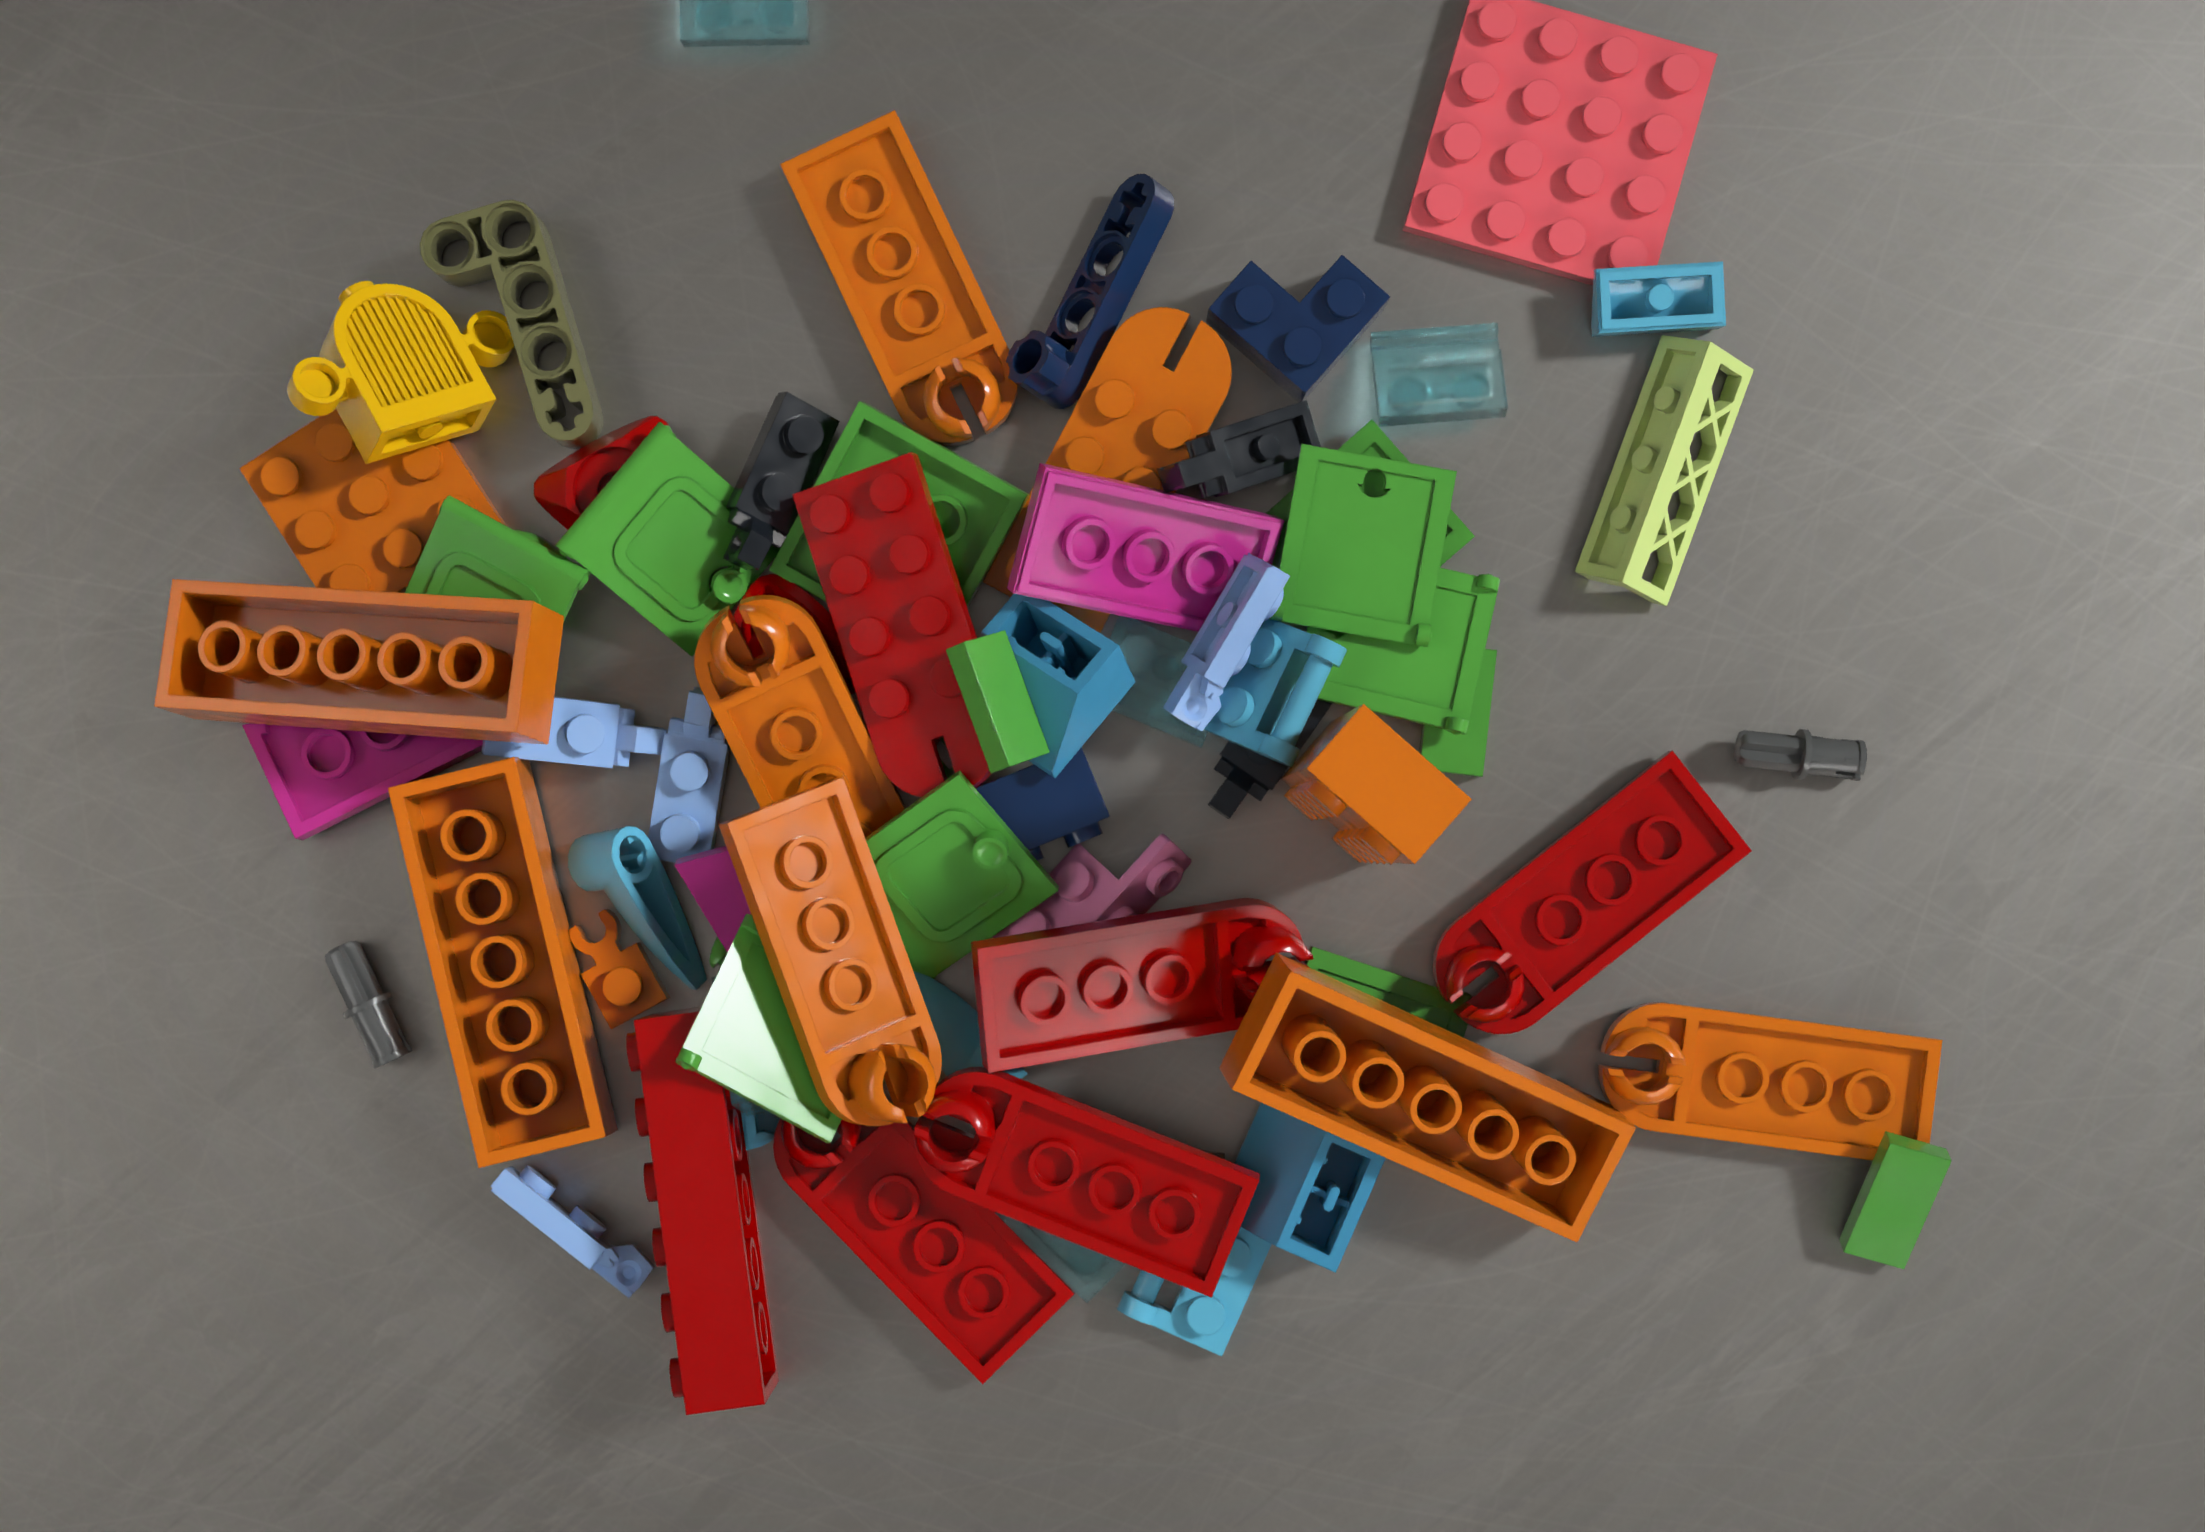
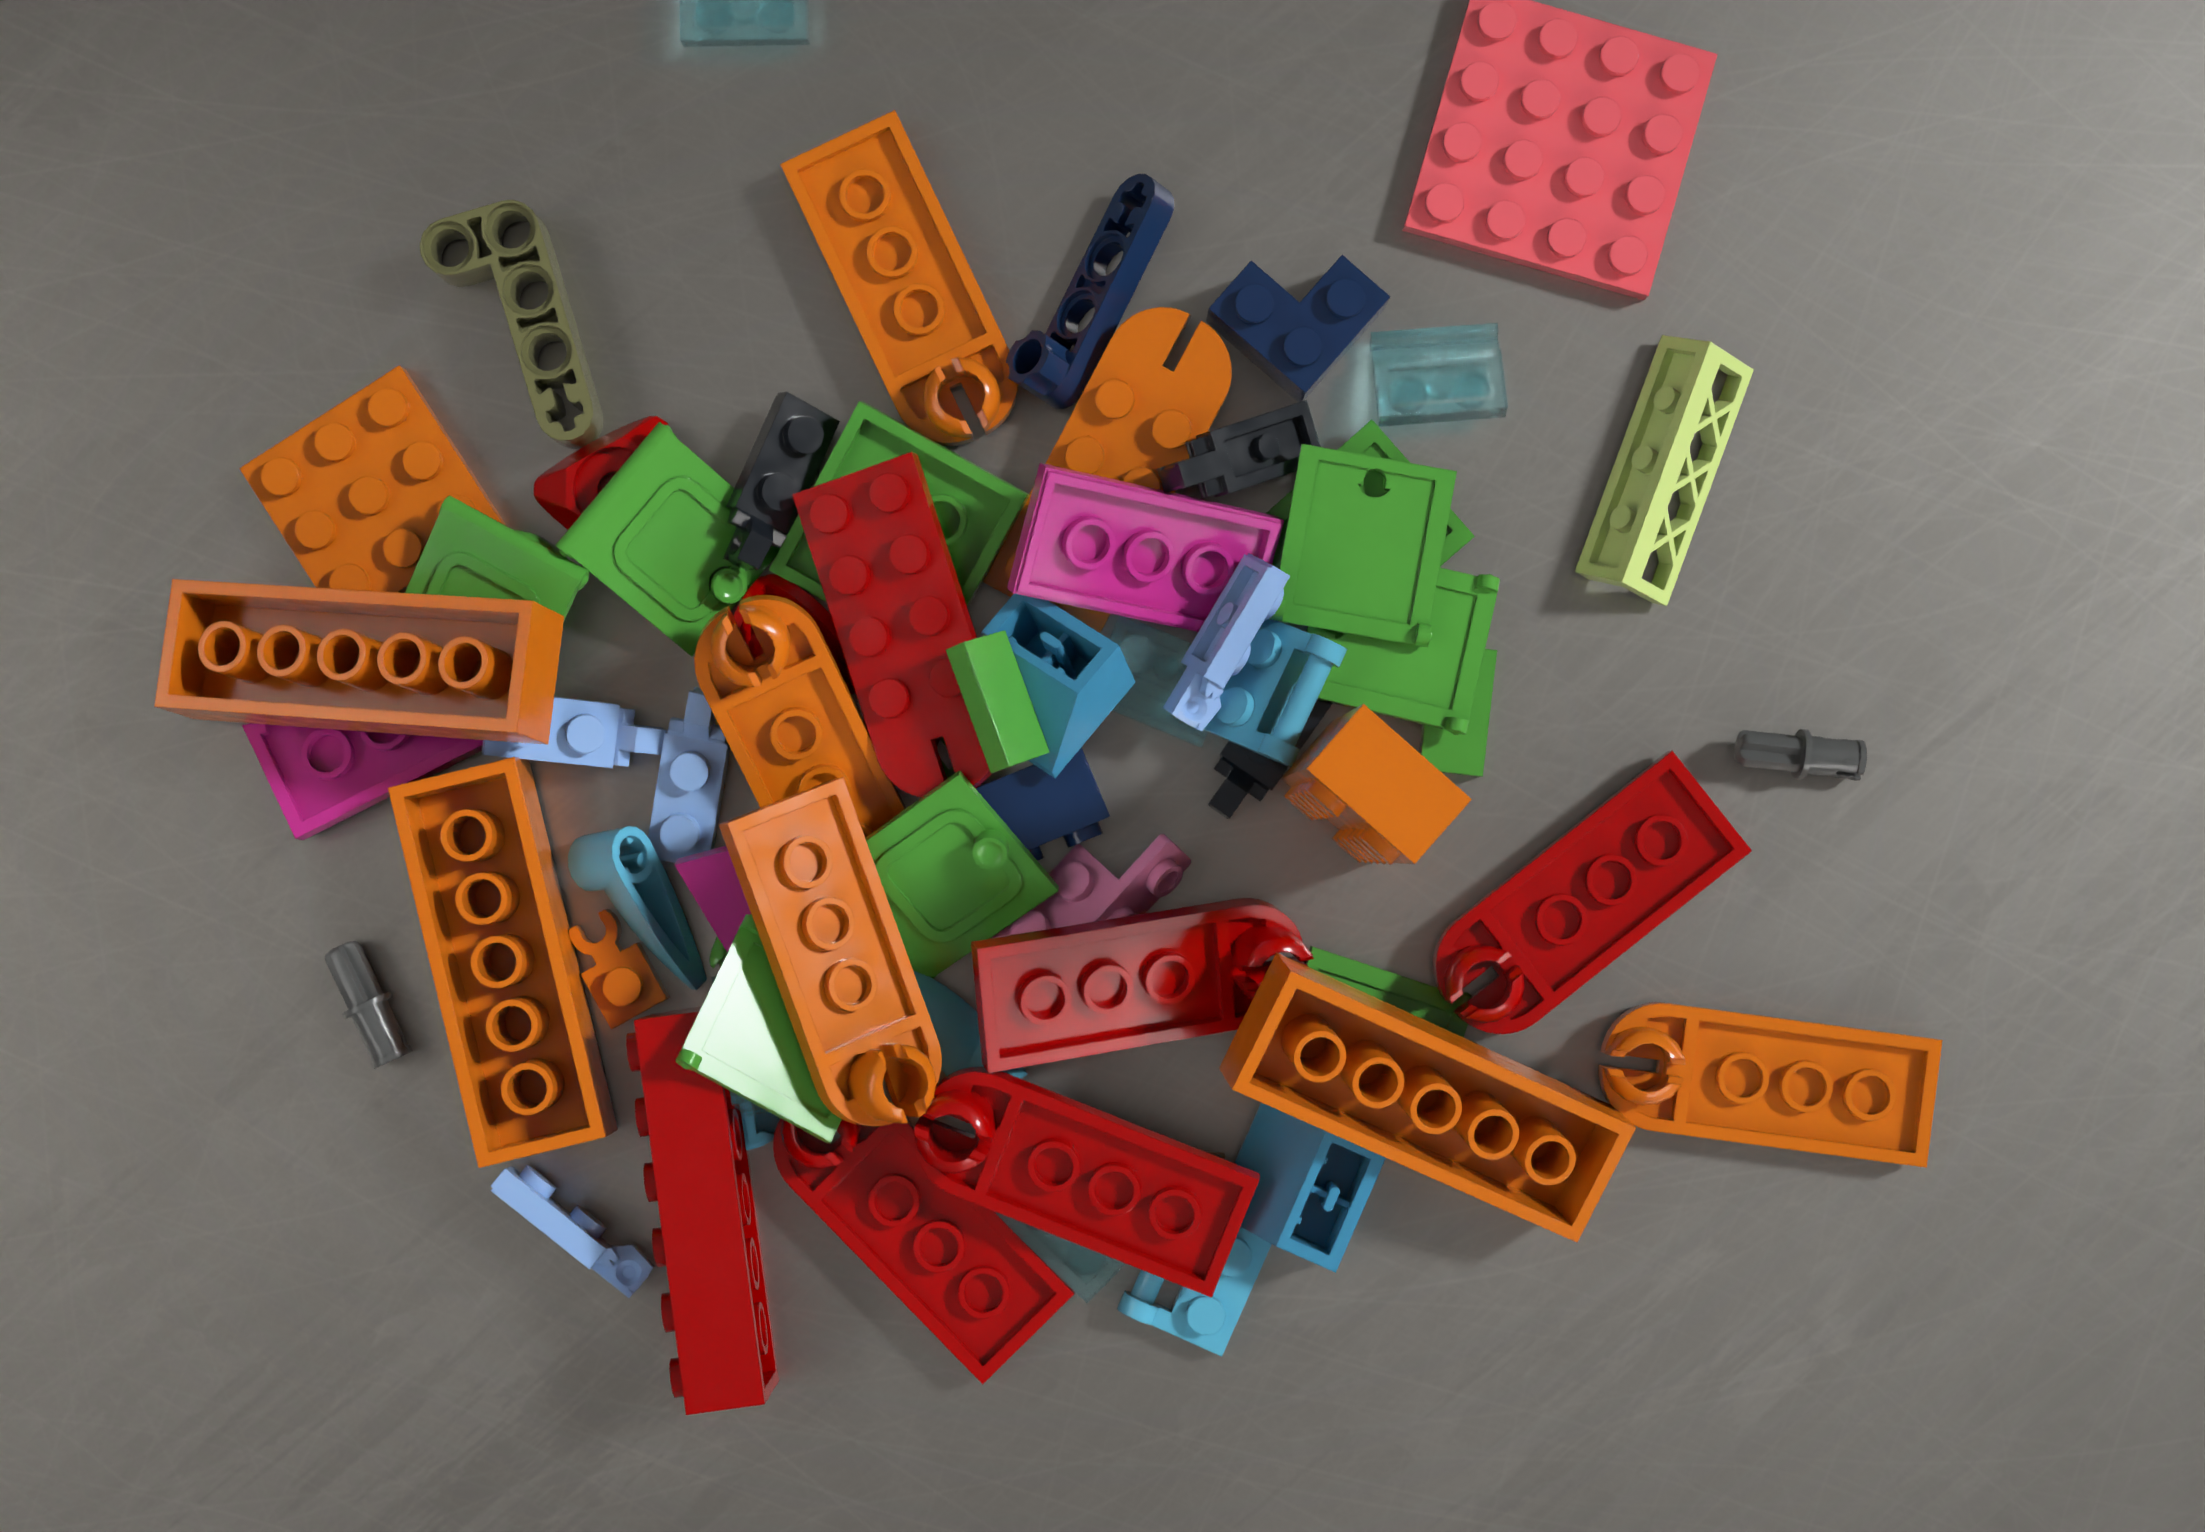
(401, 370): yellow piece -> none
(1658, 299): medium azure slope -> none
(1895, 1200): bright green tile -> none

